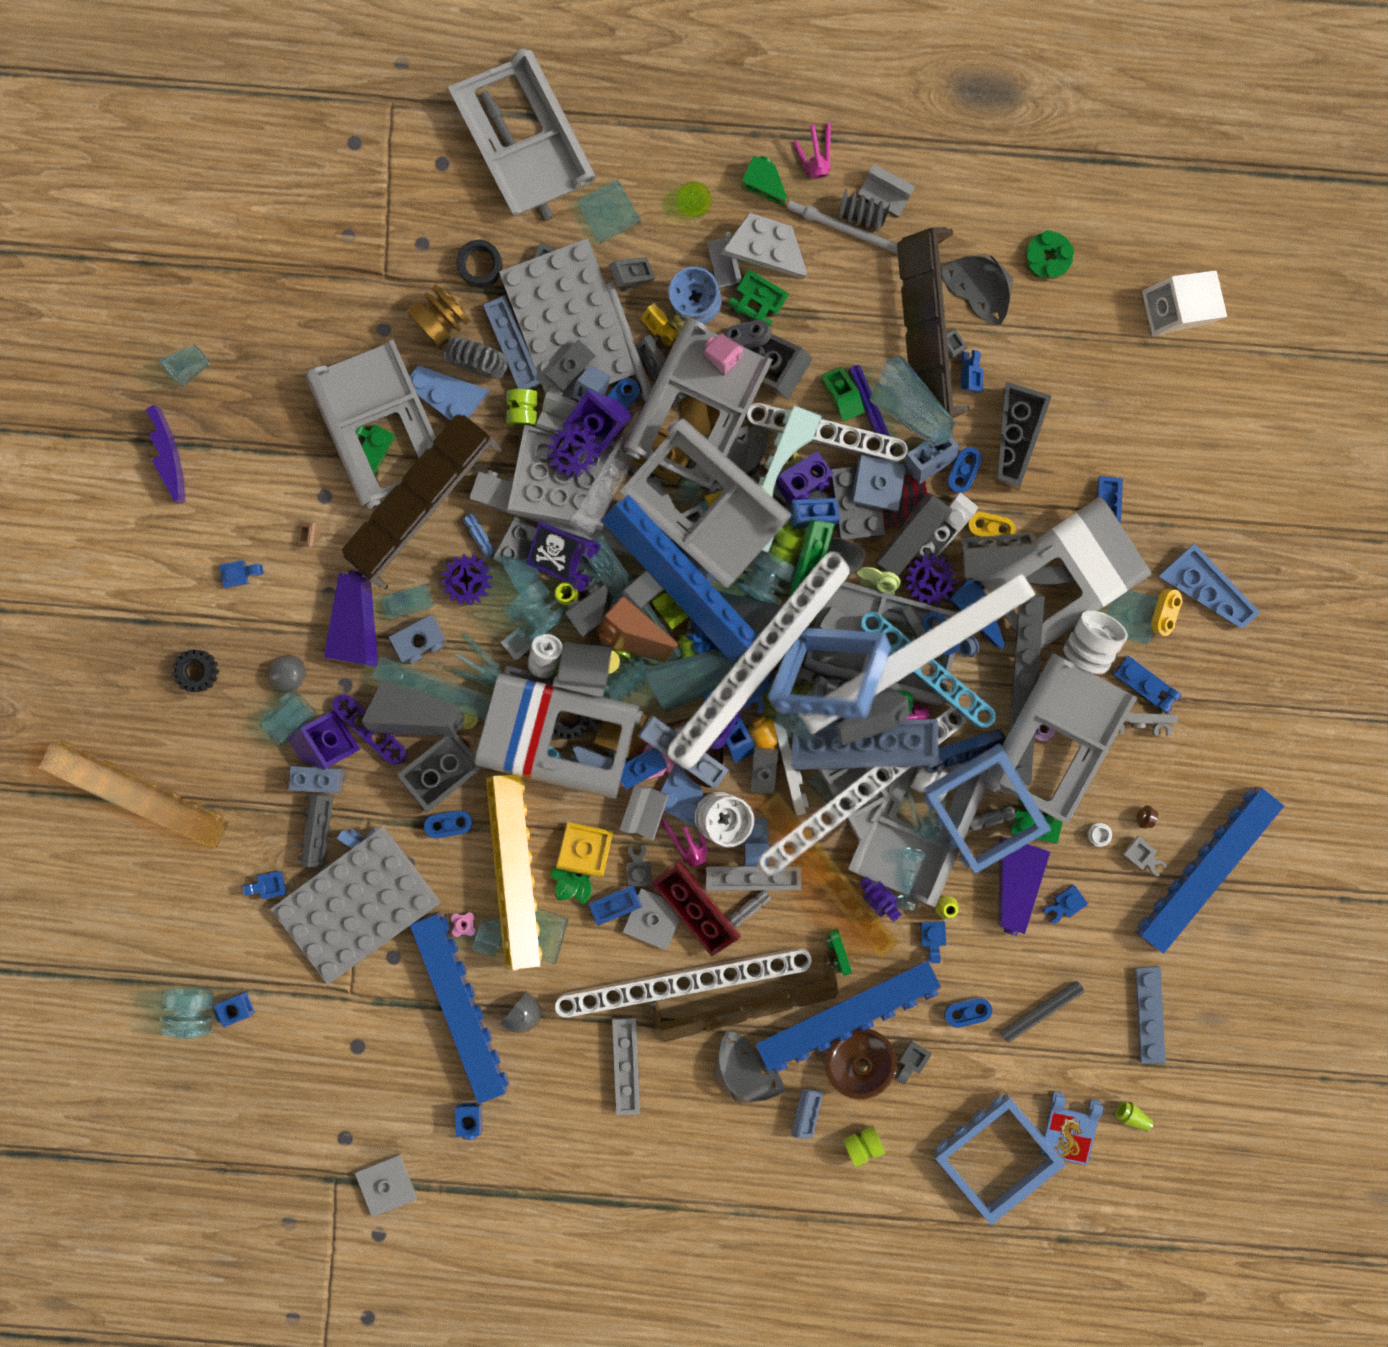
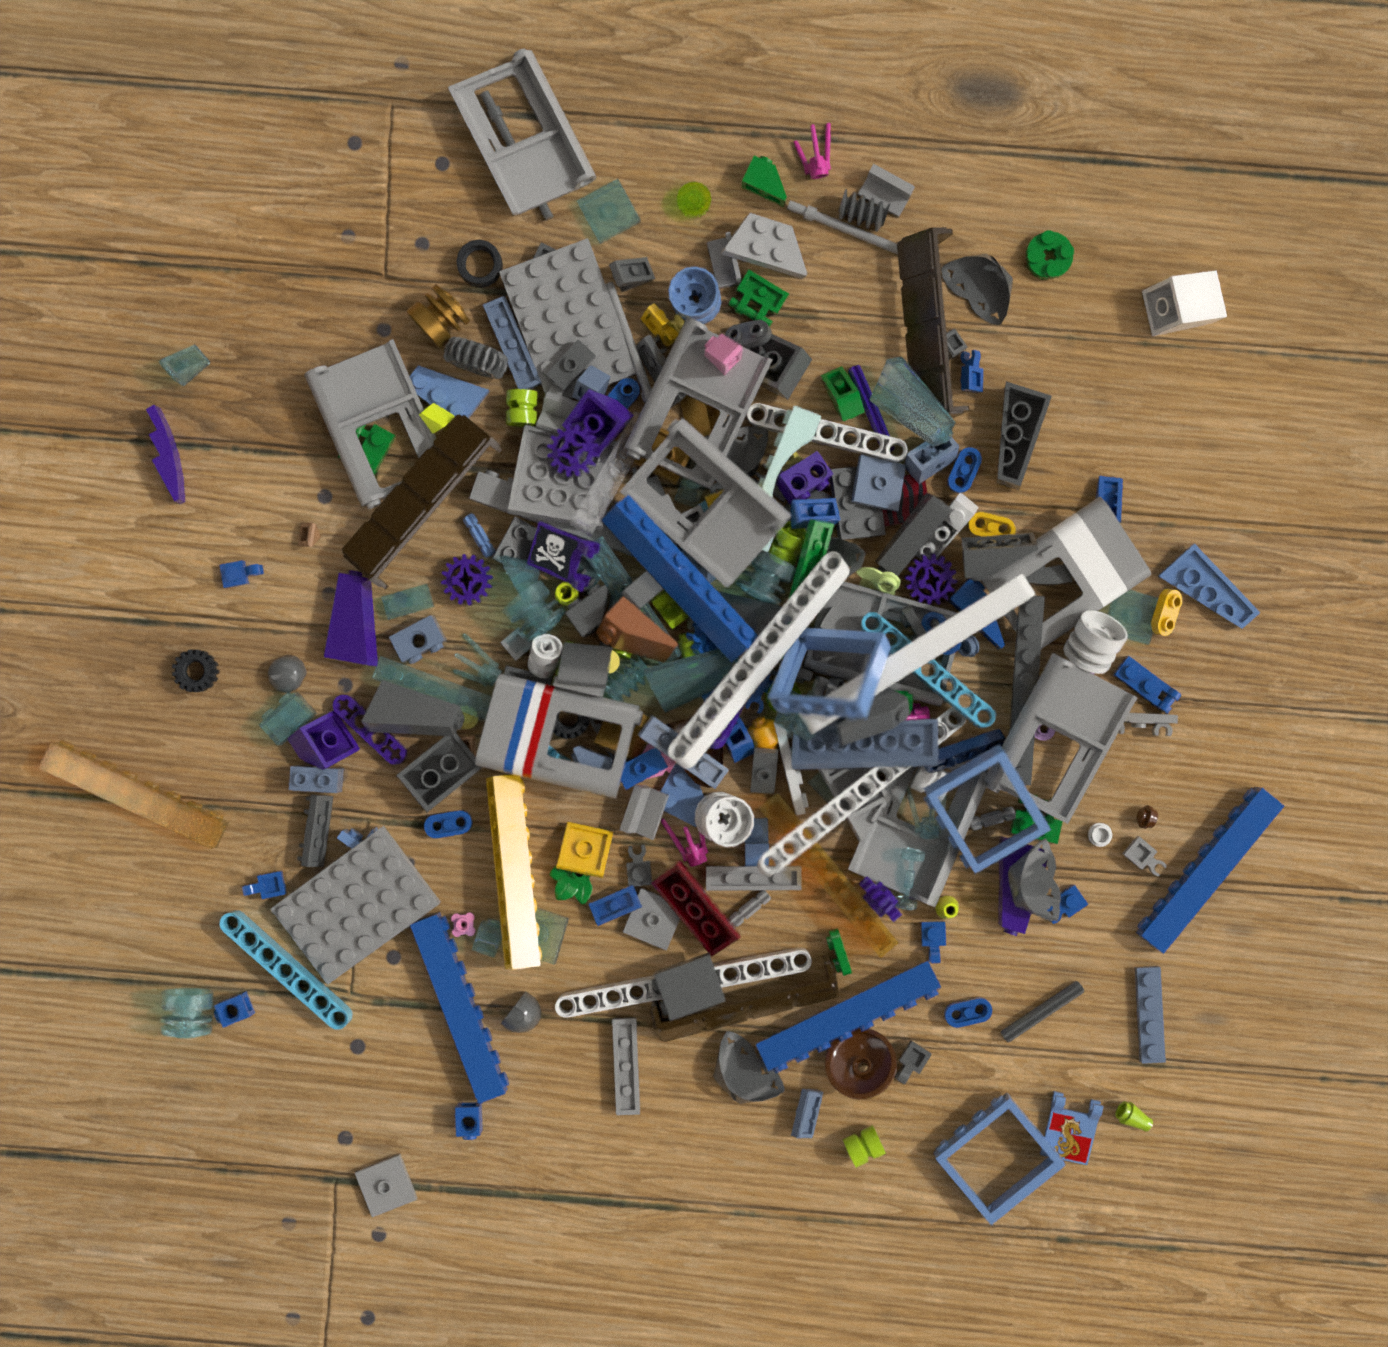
(274, 967): none -> medium azure beam
(436, 417): none -> neon yellow slope
(688, 986): none -> dark grey brick
(1031, 882): none -> dark grey piece

